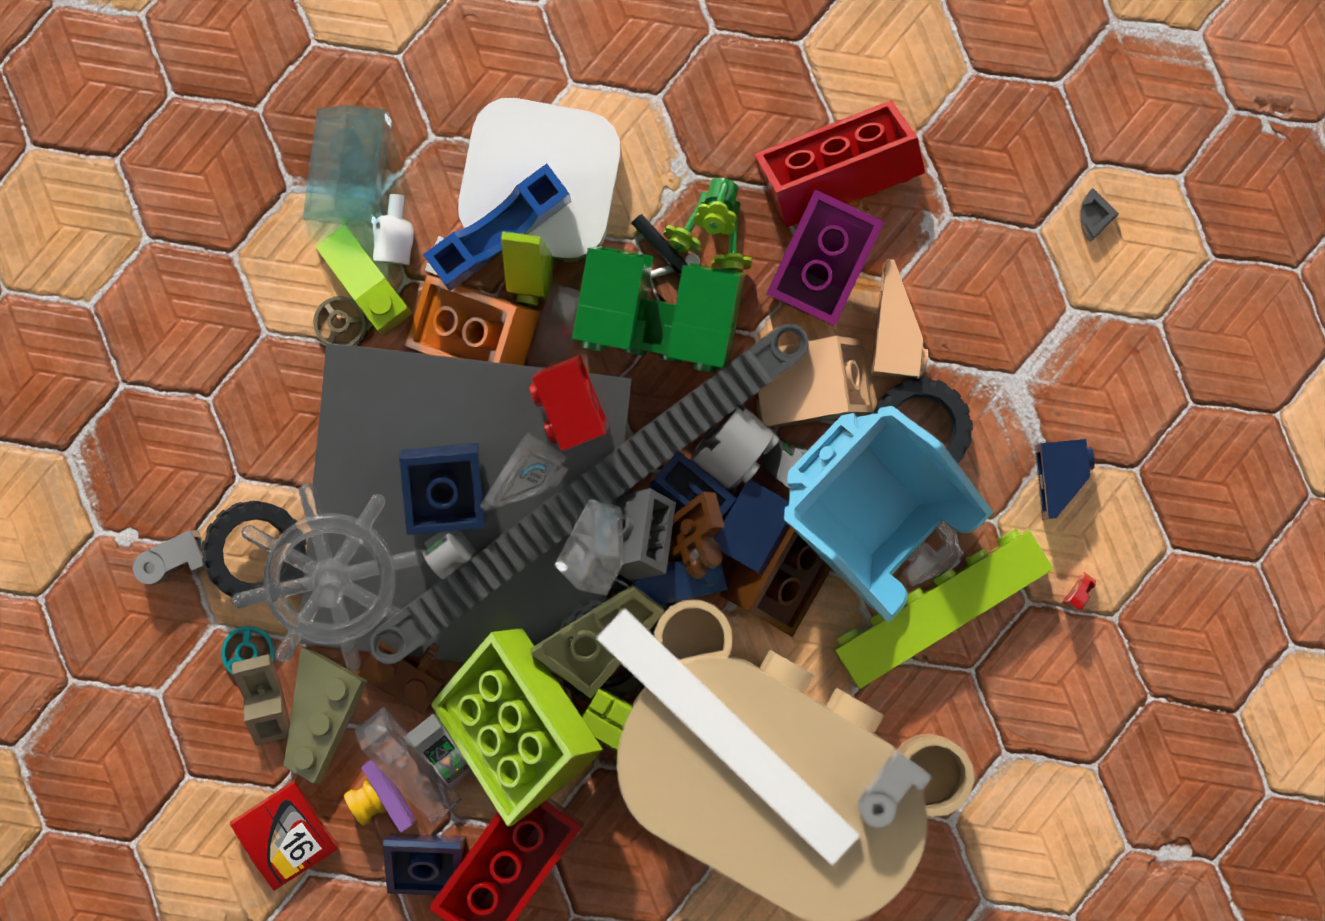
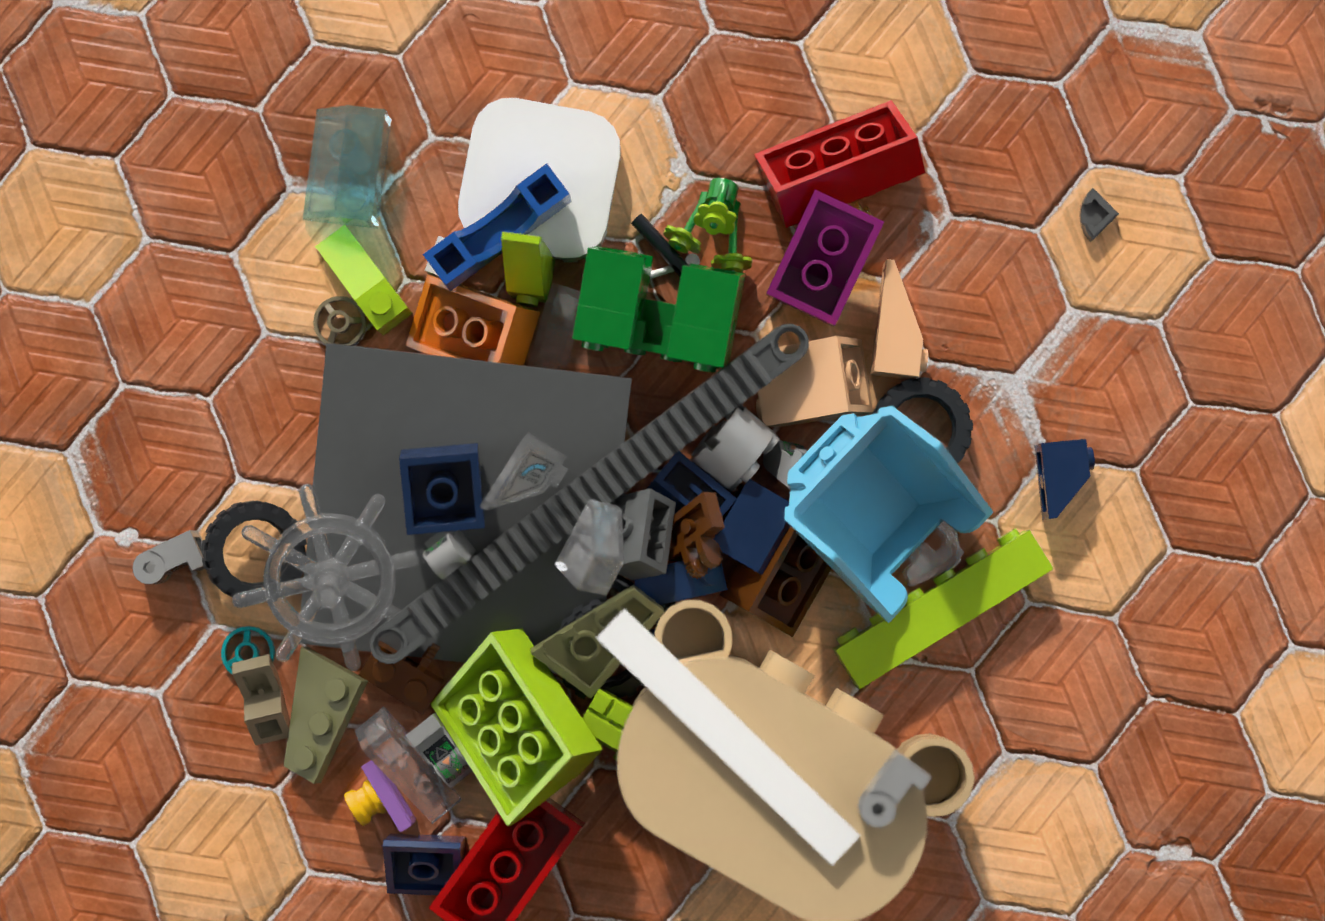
(284, 835): slope -> none
(393, 234): white piece -> none
(569, 403): red brick -> none
(1078, 595): red tile -> none

